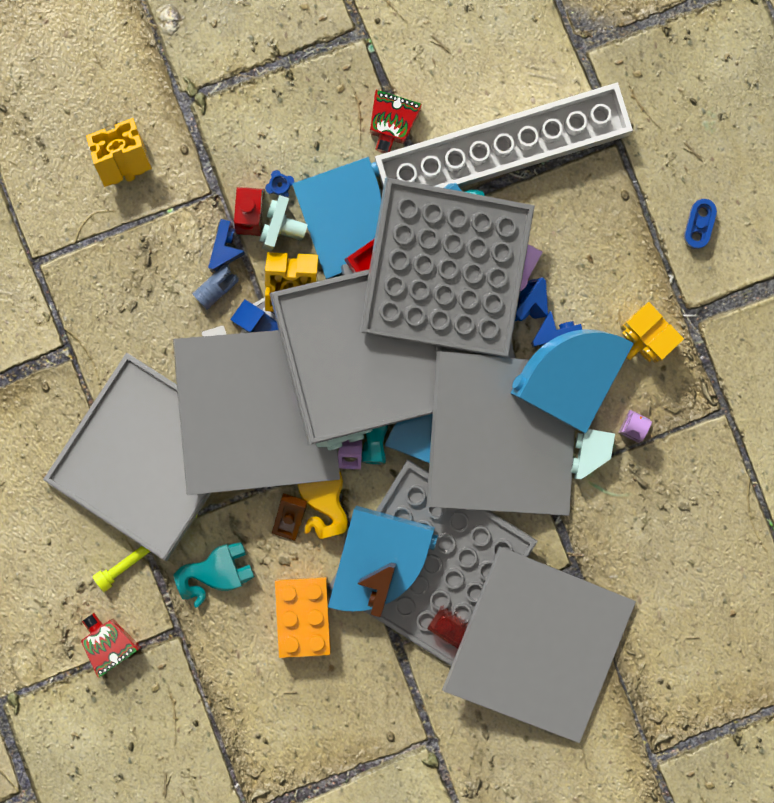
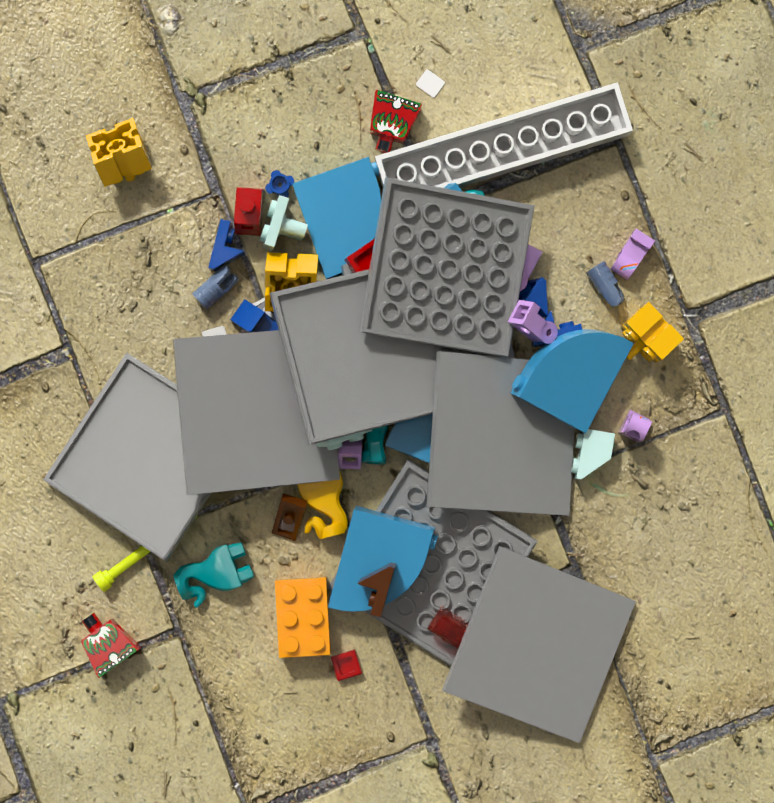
(346, 665): none -> red tile
(430, 83): none -> white sticker
(531, 324): none -> lavender leg
(606, 284): none -> sand blue hinge
(632, 254): none -> lavender leg
(700, 224): blue plate -> none

